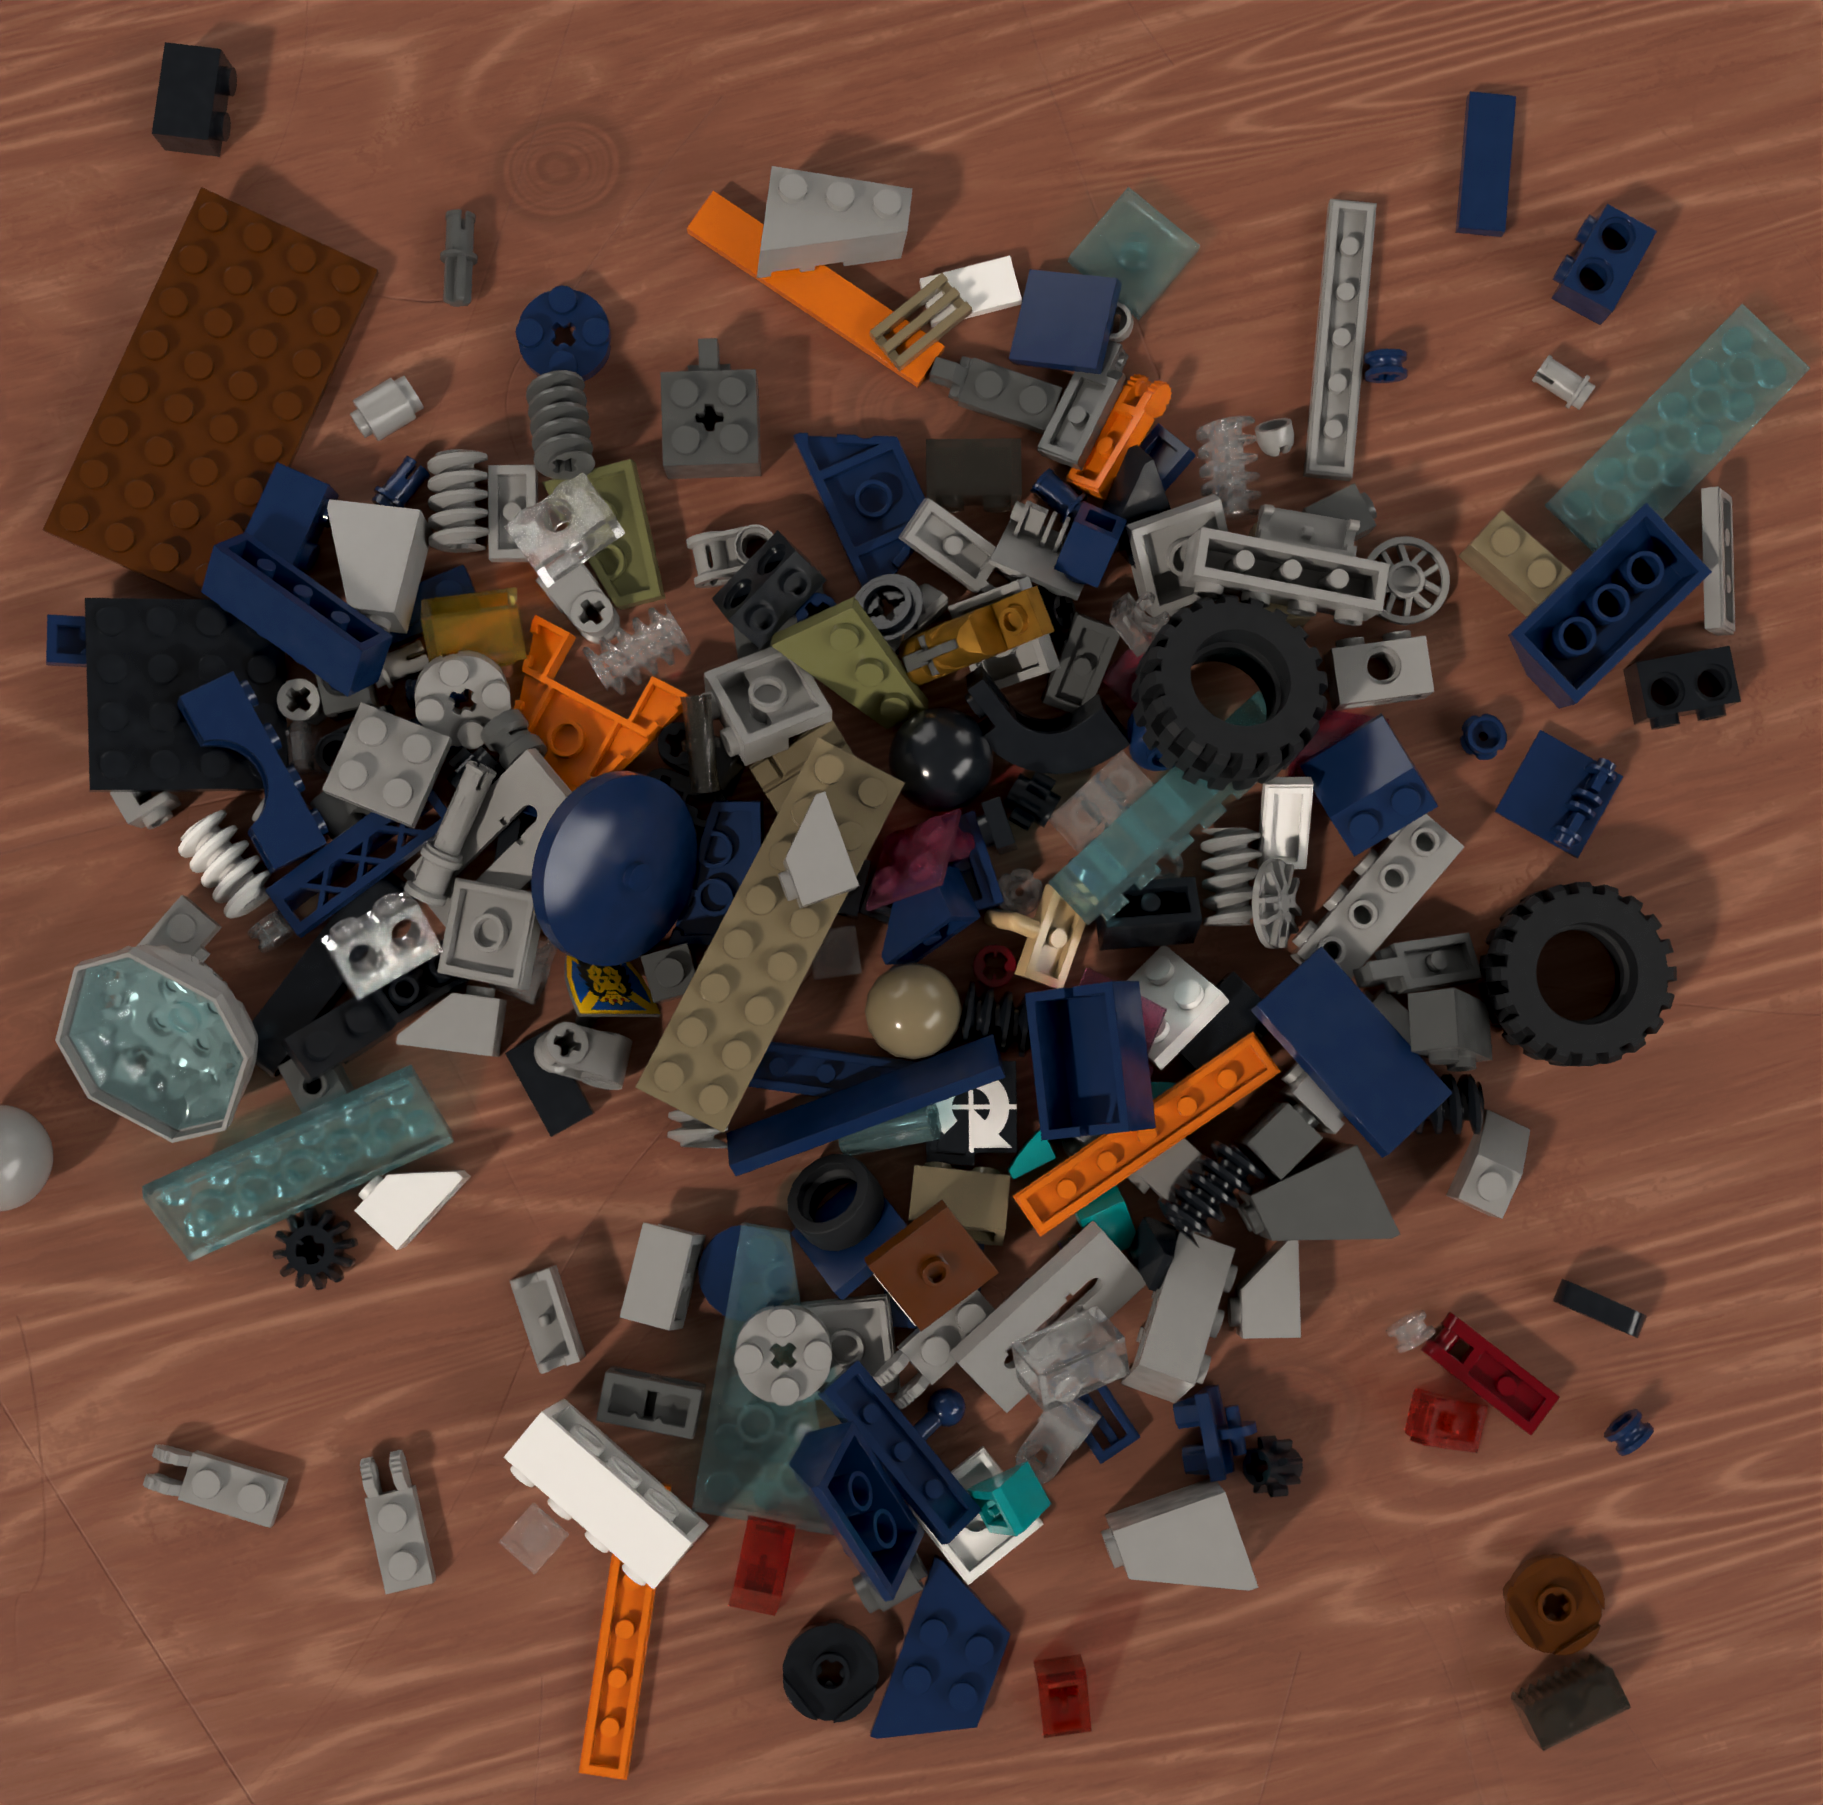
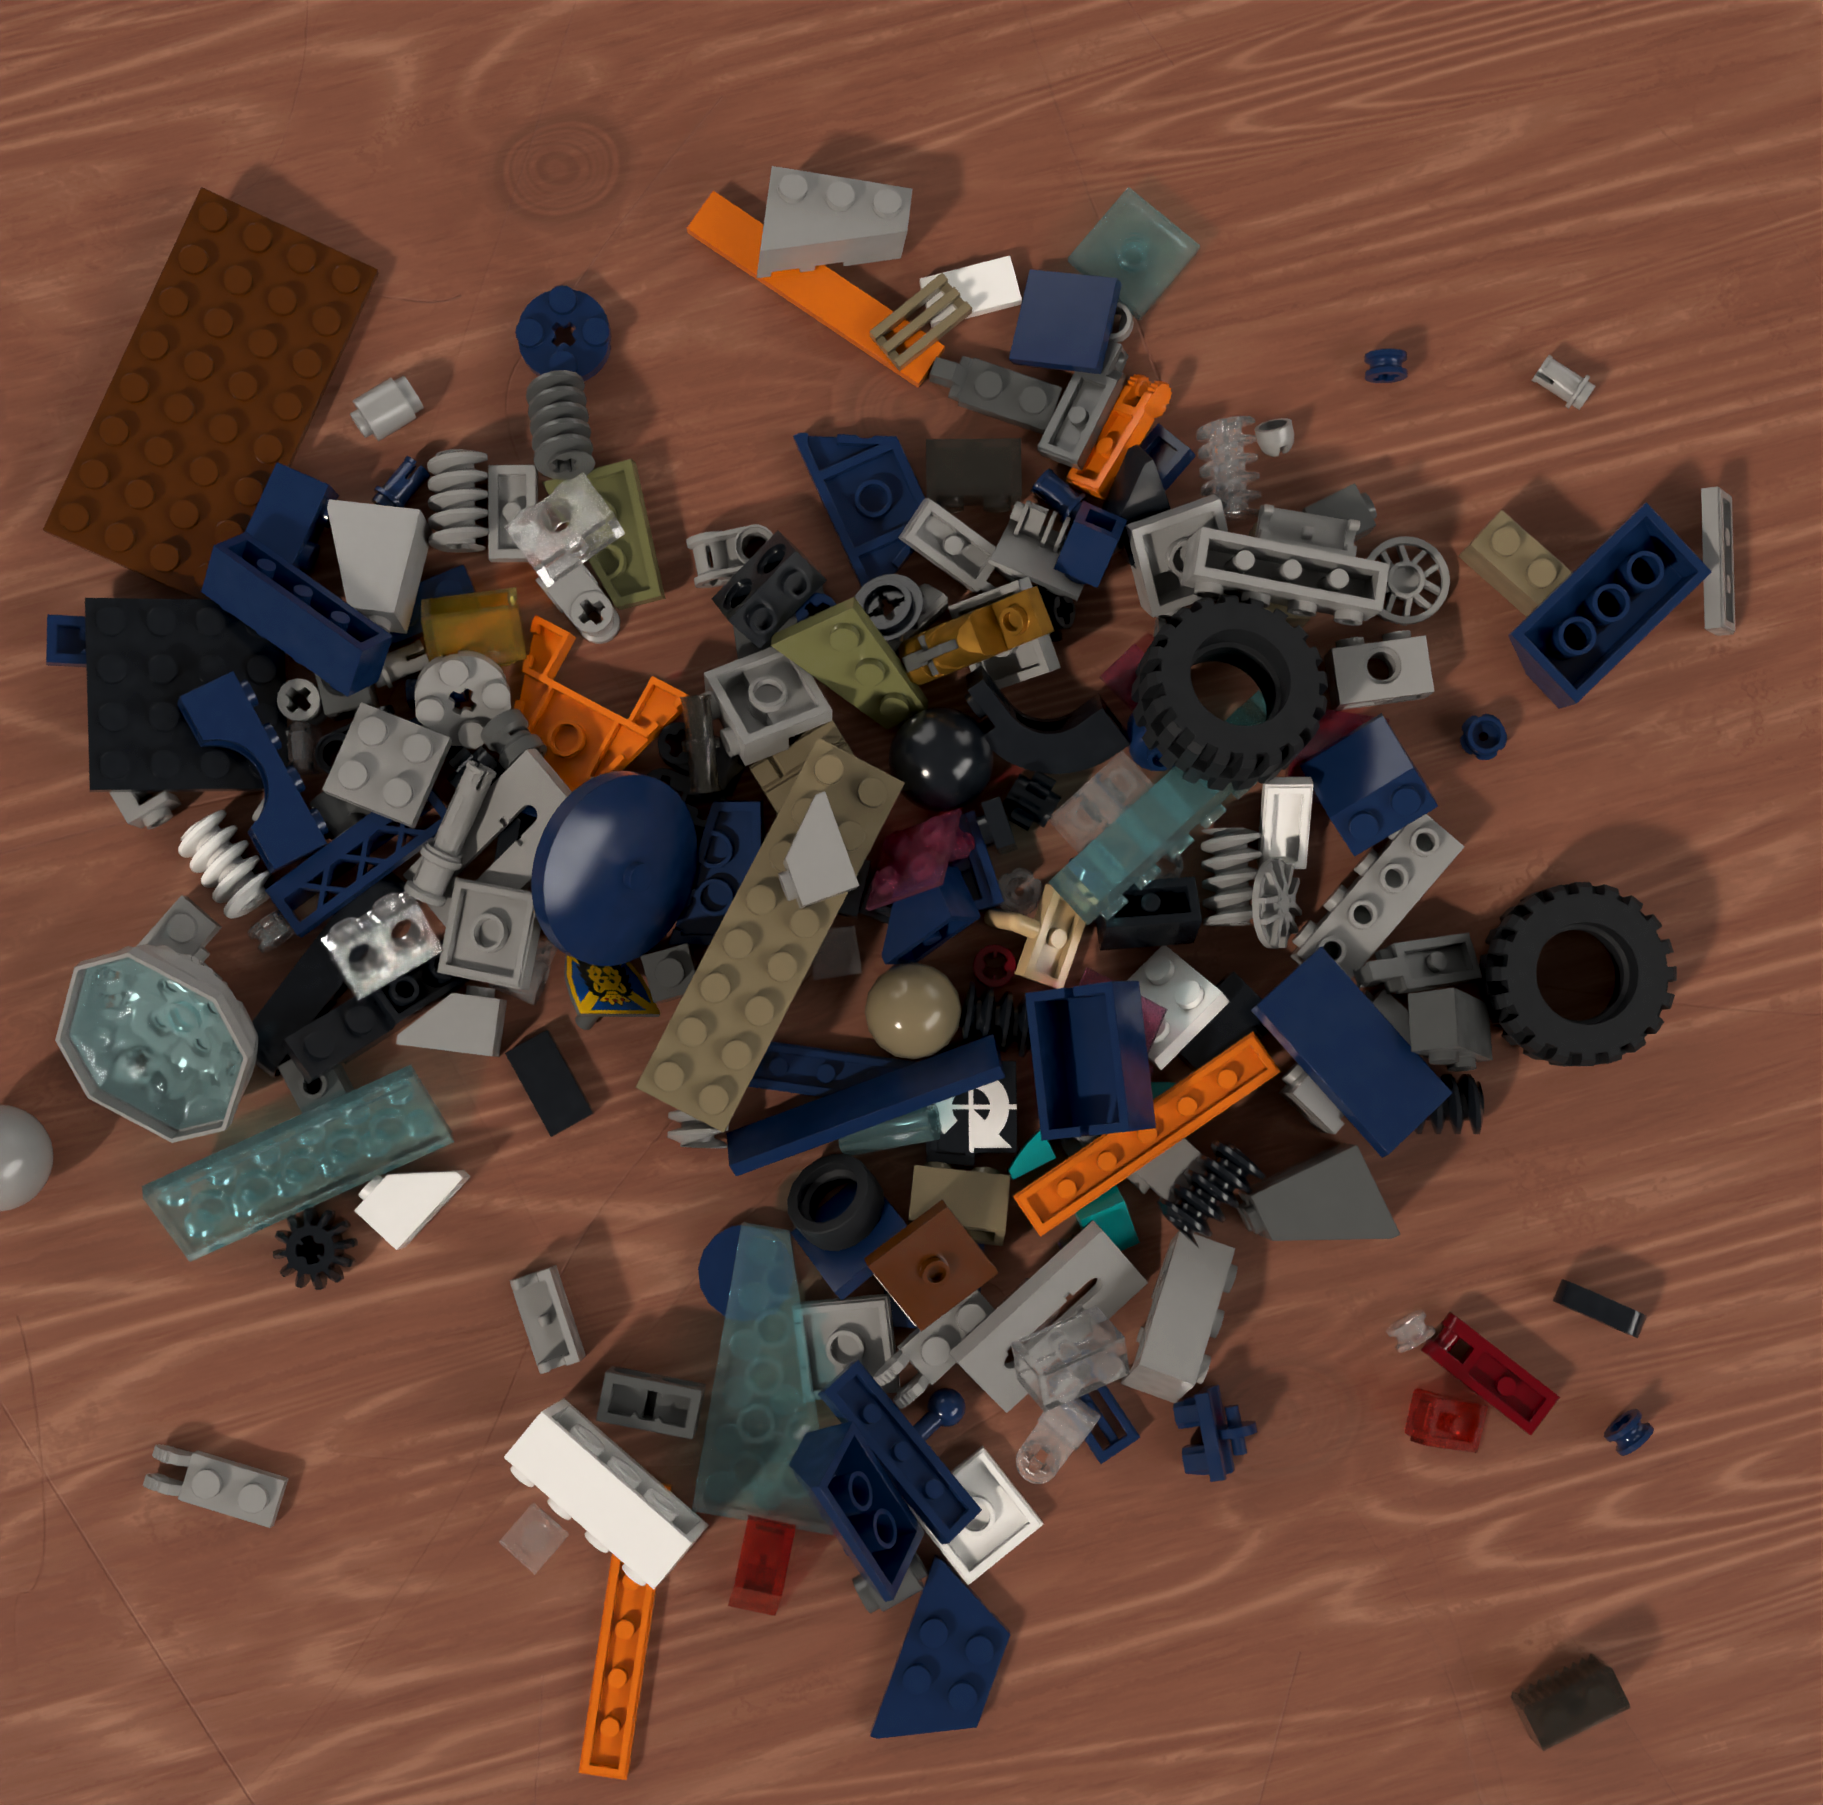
(193, 99): black brick -> none
(397, 1526): light grey hinge -> none
(458, 258): dark grey axle -> none
(592, 1055): light grey piece -> none
(638, 650): clear piece -> none
(662, 1276): light grey hinge -> none
(703, 394): dark grey hinge -> none
(783, 1382): light grey plate -> none
(830, 1700): black plate -> none
(1010, 1500): teal slope -> none
(1063, 1695): clear red slope -> none
(1082, 663): dark grey hinge -> none
(1133, 624): clear tile -> none
(1153, 1250): black slope -> none
(1181, 1540): light grey slope -> none
(1269, 1296): light grey slope -> none
(1272, 1466): black gear -> none
(1280, 1138): dark grey brick -> none
(1340, 340): light grey tile -> none
(1485, 164): dark blue tile -> none
(1491, 1166): light grey slope -> none
(1559, 793): dark blue hinge -> none
(1581, 1610): reddish brown plate -> none
(1607, 267): dark blue brick -> none
(1679, 678): black brick -> none
(1681, 429): clear light blue plate -> none

